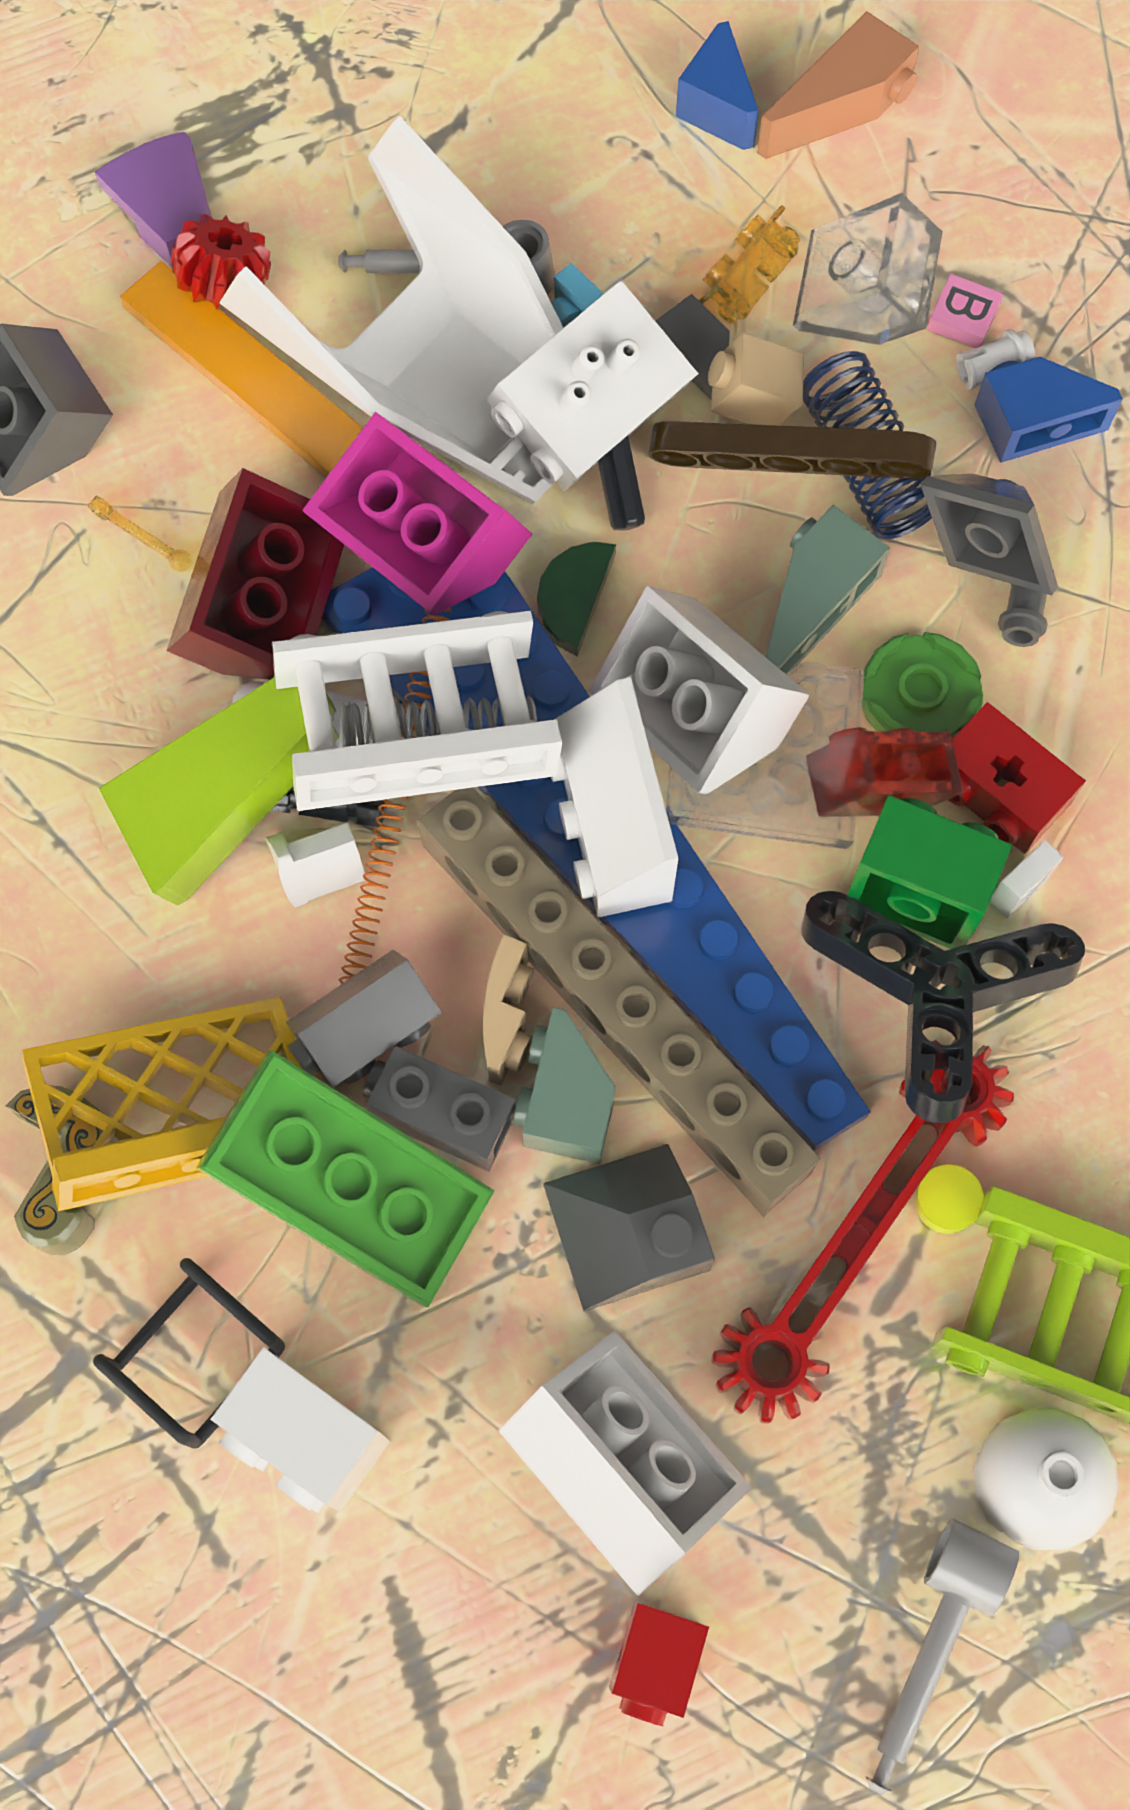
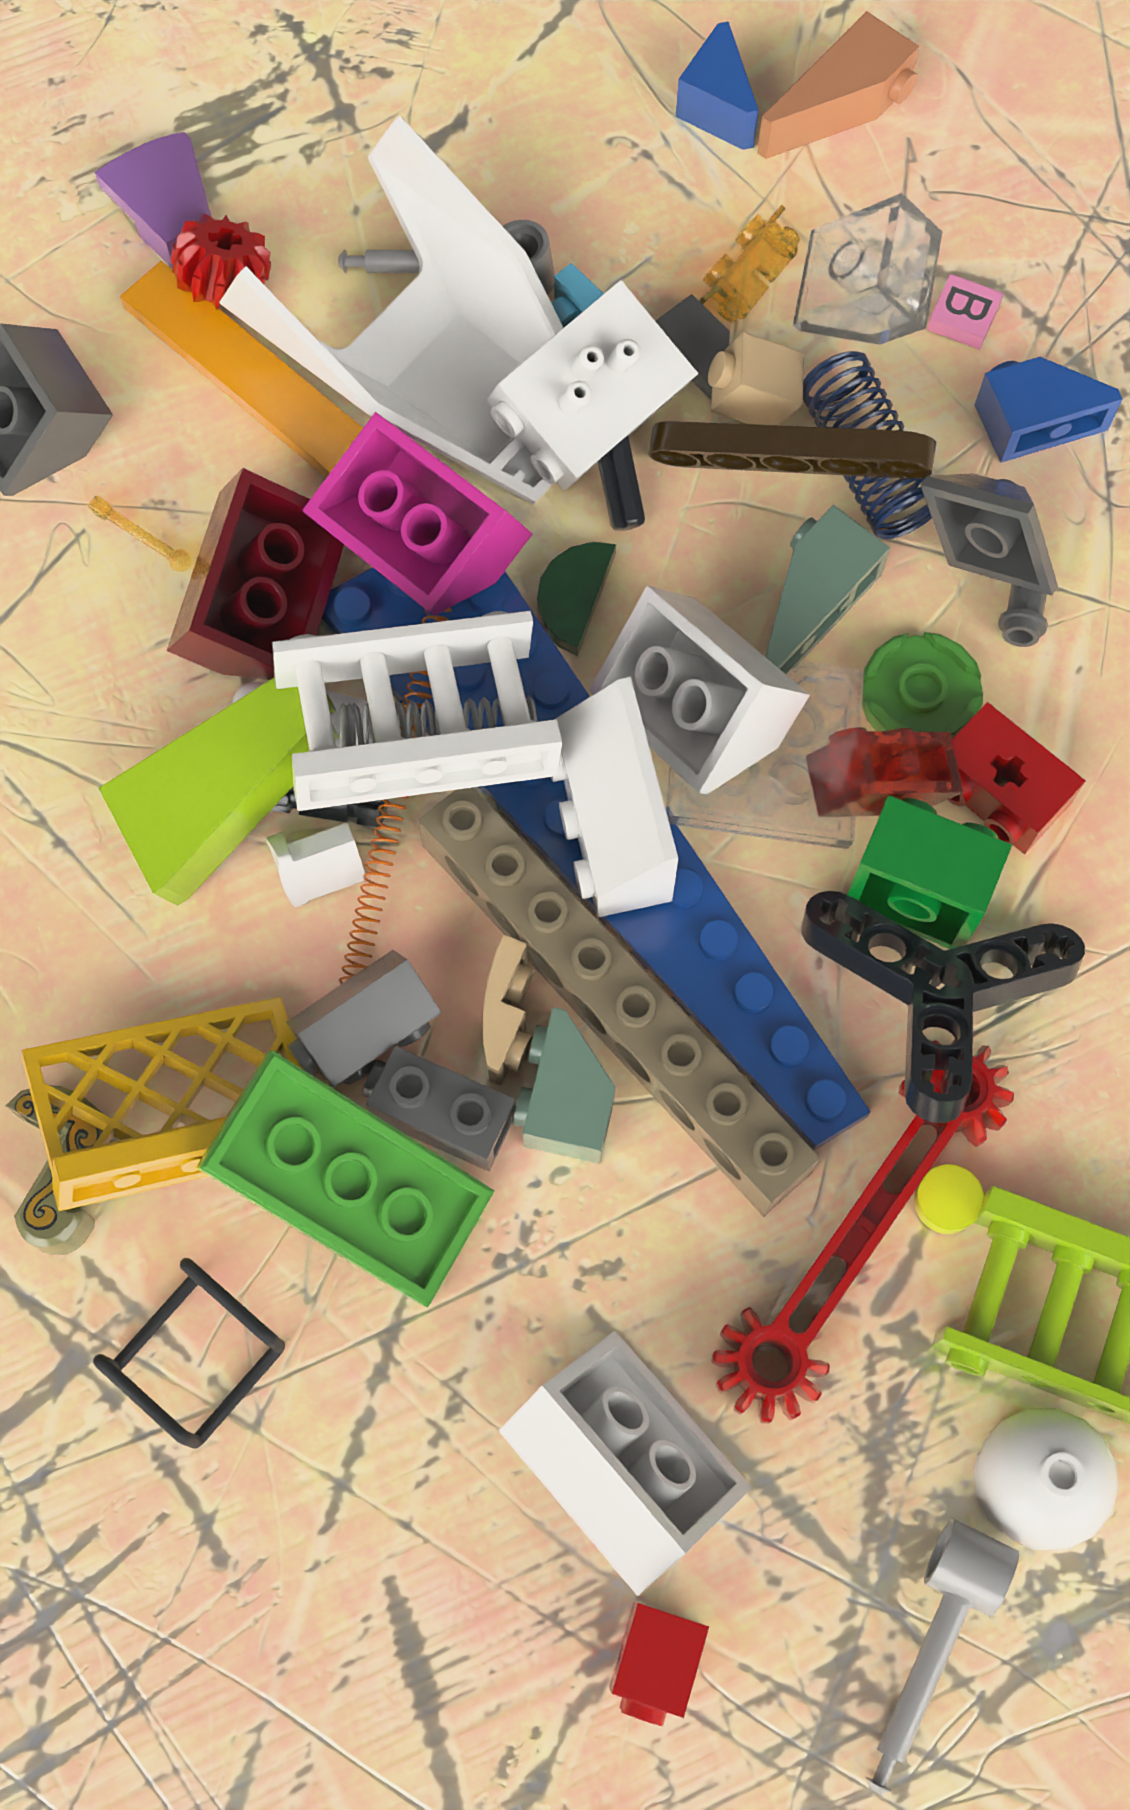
(300, 1431): white brick -> none
(629, 1227): dark grey slope -> none
(976, 362): white pin -> none
(1026, 879): white tile -> none

